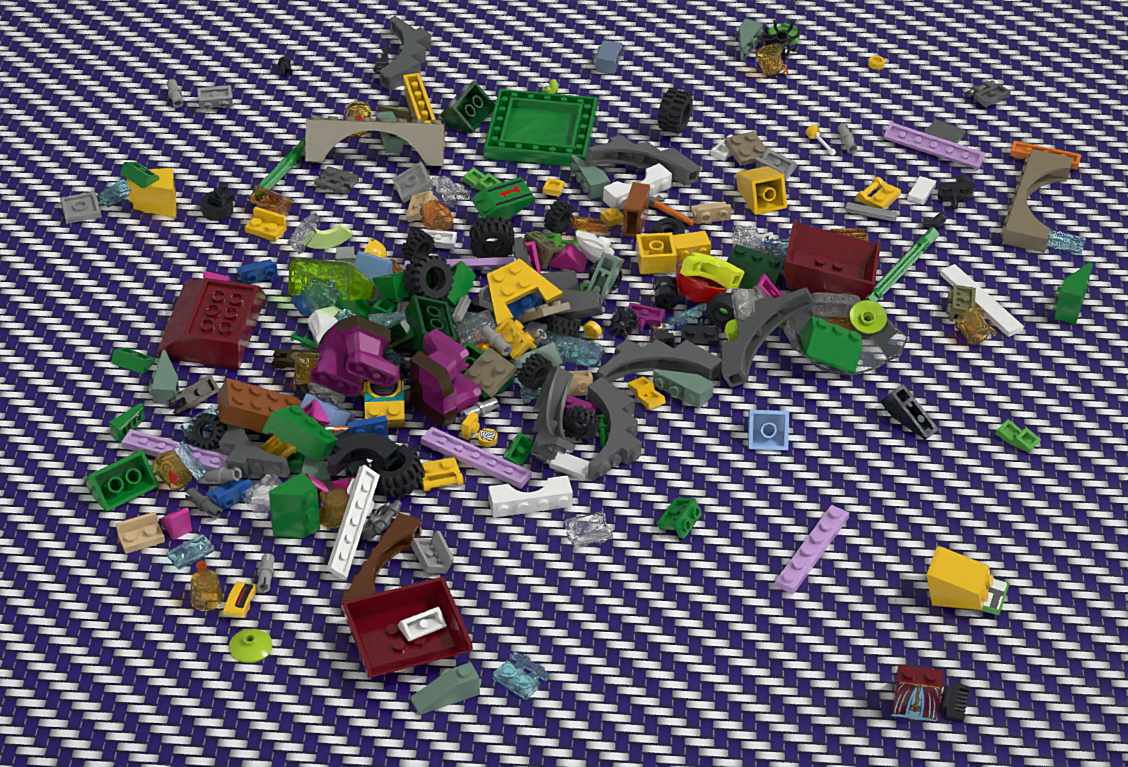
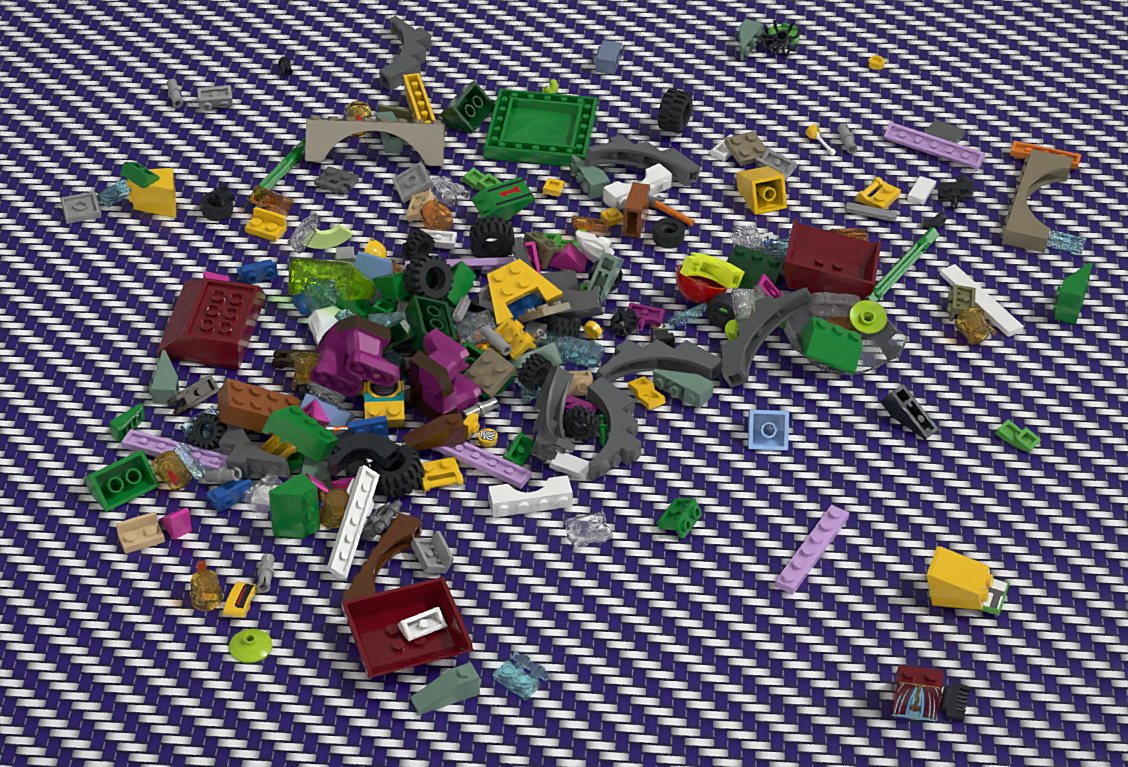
(132, 360): green slope -> none
(190, 551): clear light blue plate -> none
(203, 503): dark grey pin -> none
(304, 341): green piece -> none
(383, 62): black piece -> none
(440, 432): none -> reddish brown slope
(558, 217): black tyre -> none
(656, 253): yellow brick -> none
(666, 292): black wheel -> none
(691, 242): yellow brick -> none
(700, 333): black plate -> none
(711, 212): tan bracket -> none
(770, 59): clear yellow hat -> none
(988, 93): dark grey plate -> none

